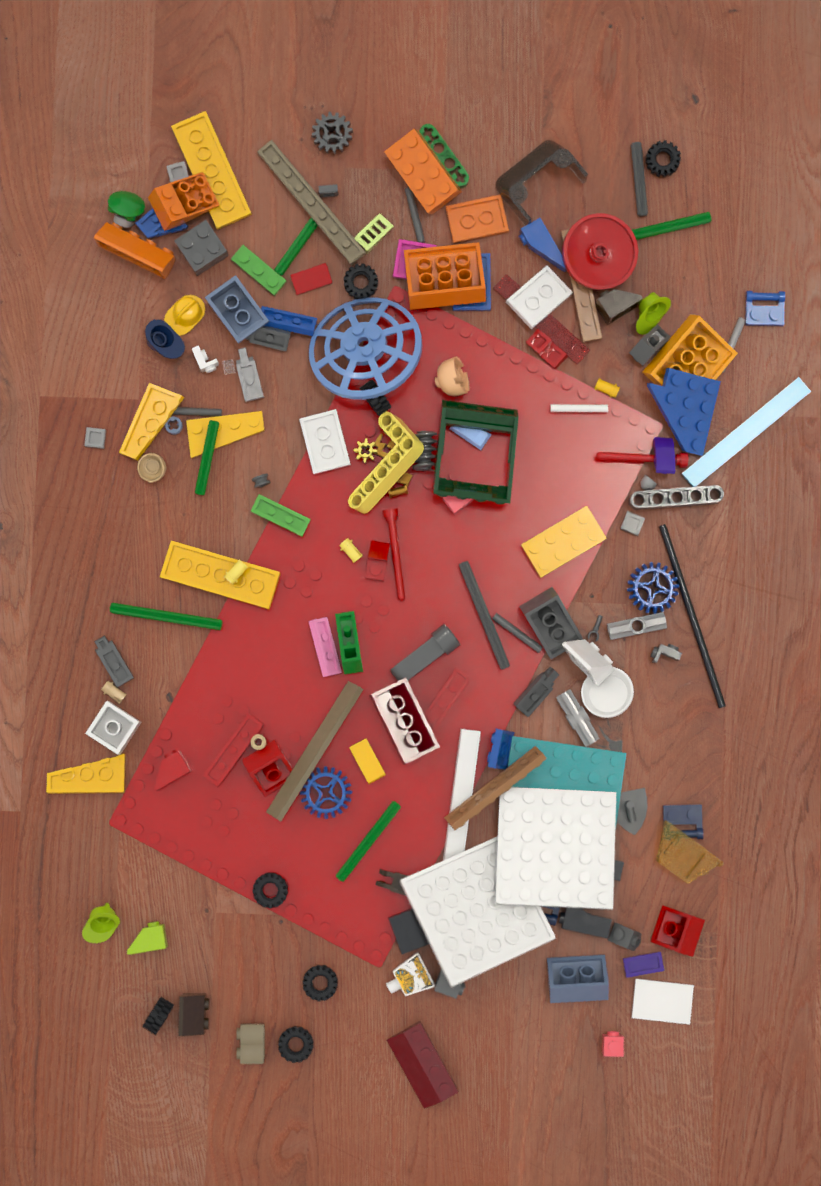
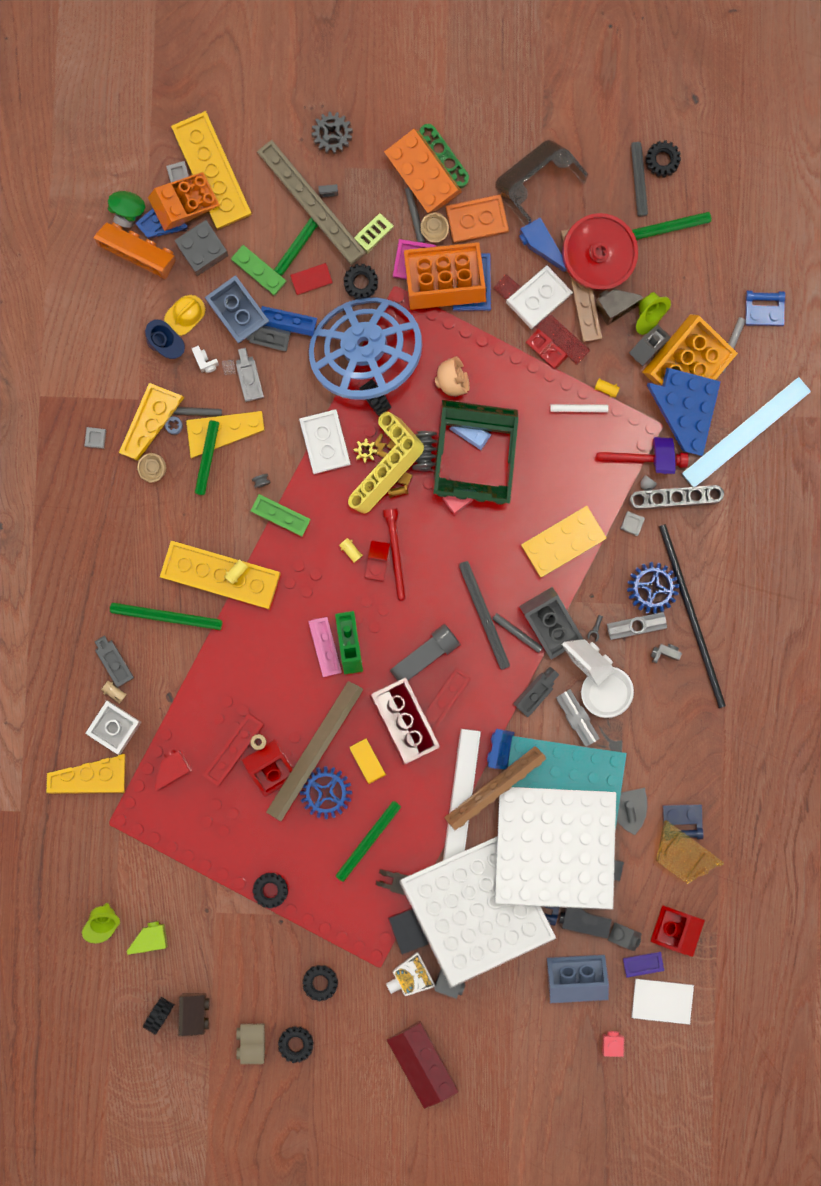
(434, 227): none -> tan hair

